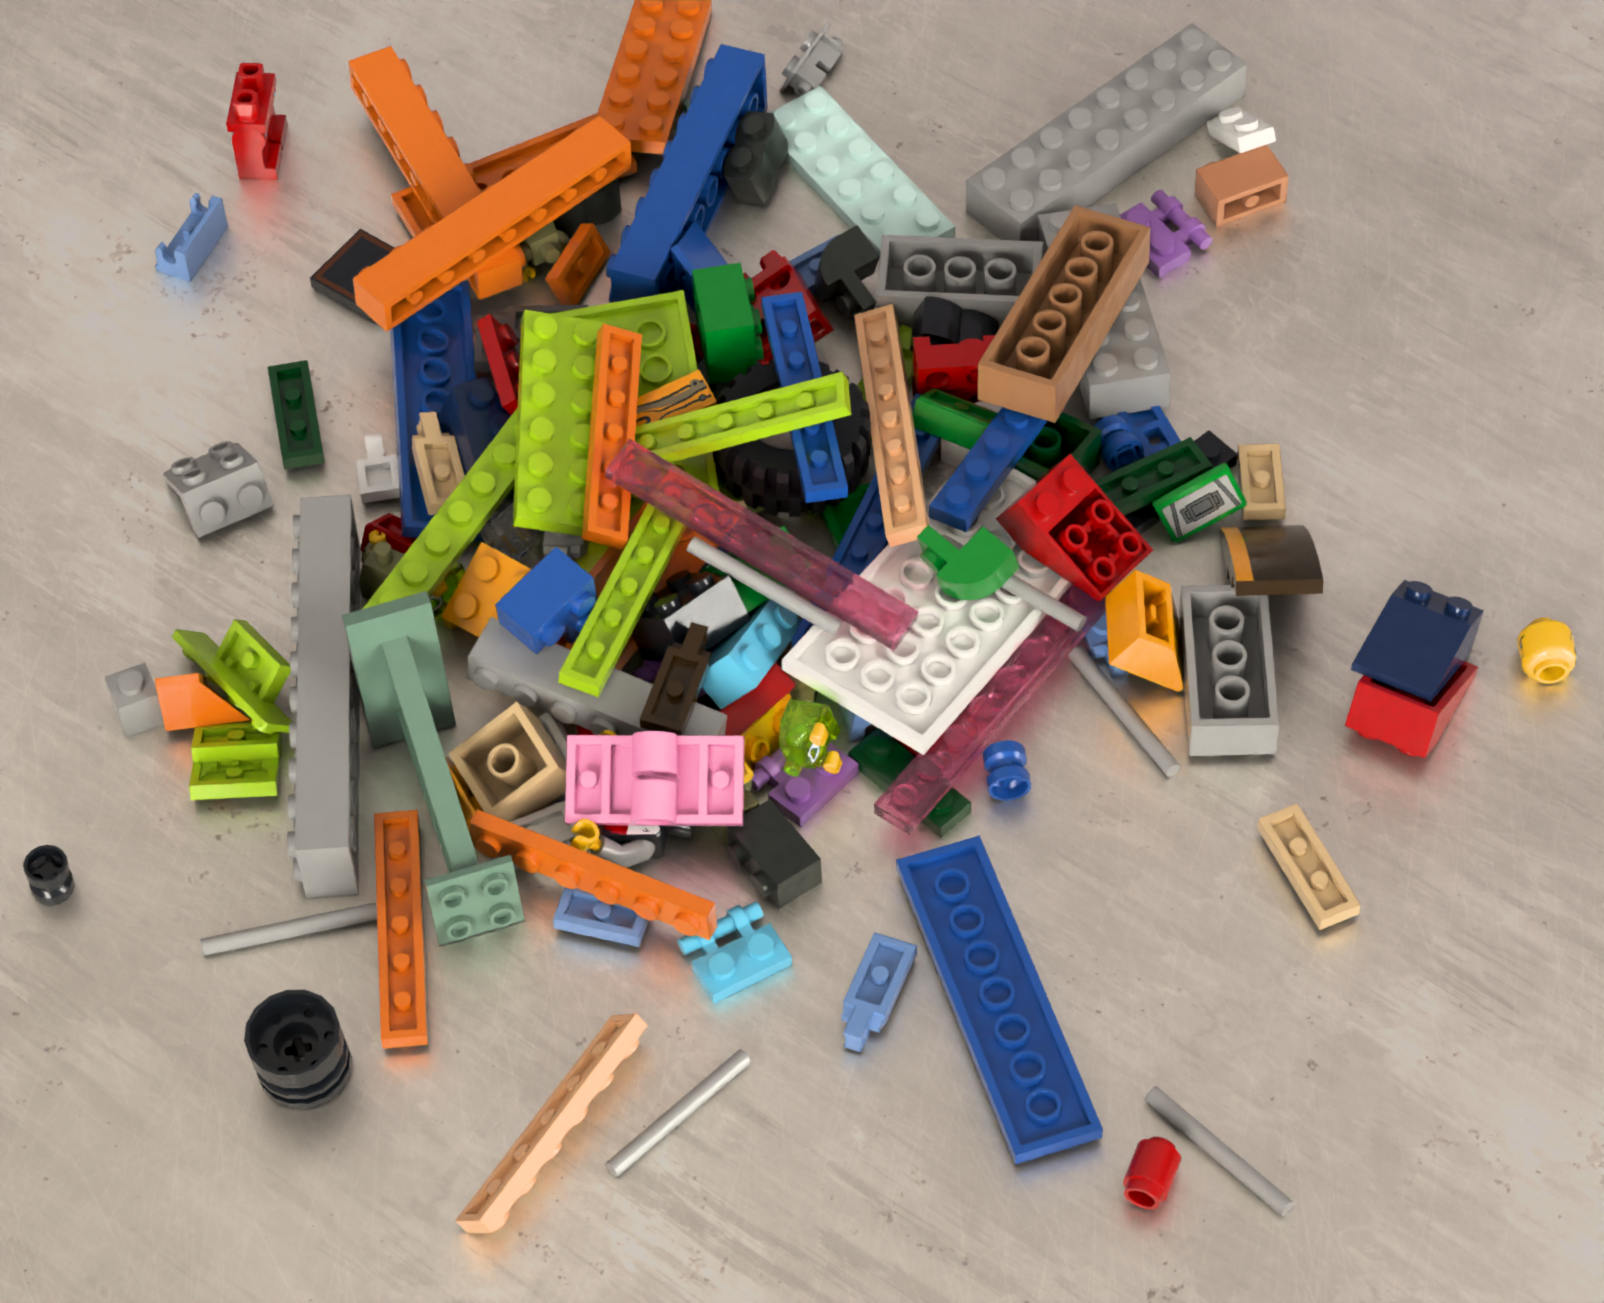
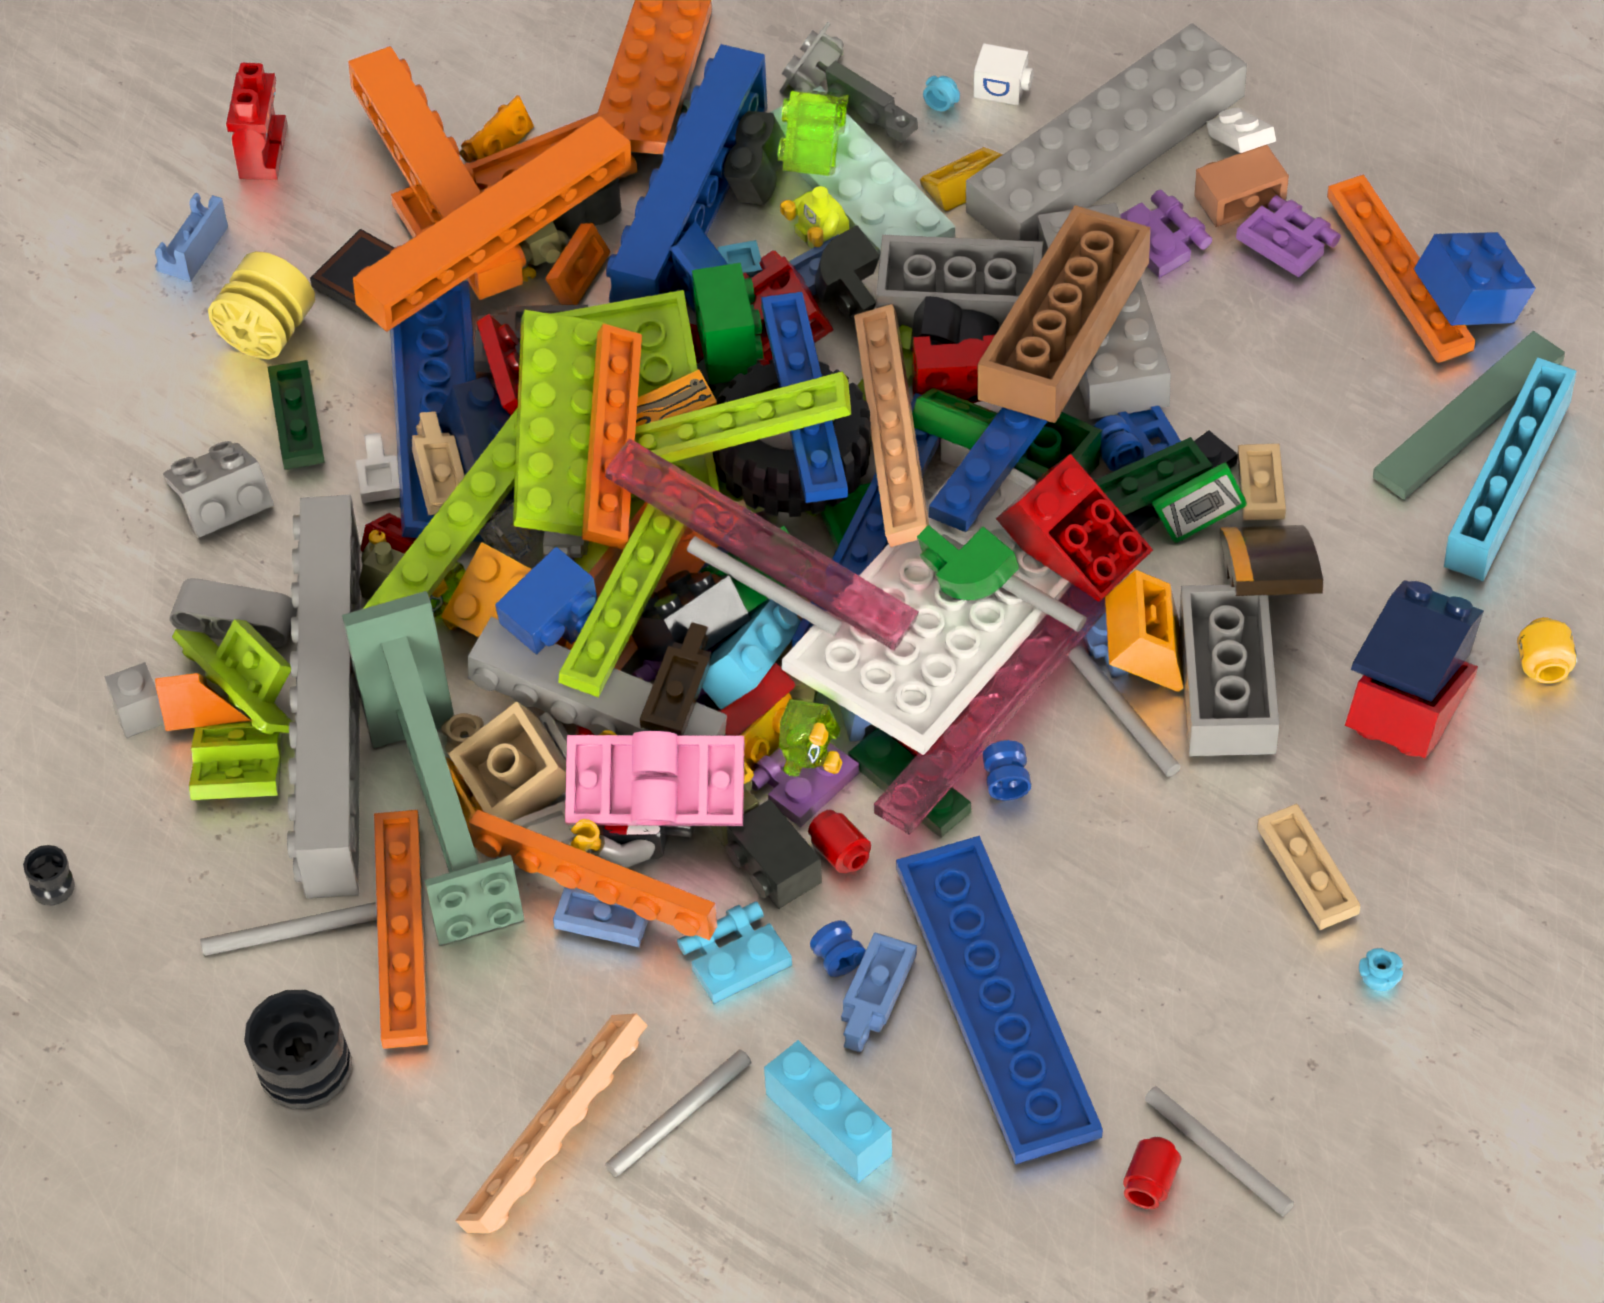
(213, 606): none -> light grey beam
(261, 305): none -> light yellow wheel
(458, 726): none -> tan plate
(500, 132): none -> light orange hinge
(743, 252): none -> medium azure plate
(812, 131): none -> clear neon green brick
(818, 217): none -> neon yellow piece
(828, 1111): none -> medium azure brick
(837, 948): none -> blue wheel
(839, 841): none -> red brick
(871, 102): none -> dark grey hinge
(941, 93): none -> medium azure plate
(948, 183): none -> yellow slope
(1002, 74): none -> white brick
(1281, 241): none -> medium lavender plate
(1378, 978): none -> medium azure plate
(1395, 263): none -> orange plate
(1463, 418): none -> sand green tile
(1474, 278): none -> blue brick
(1509, 469): none -> medium azure brick

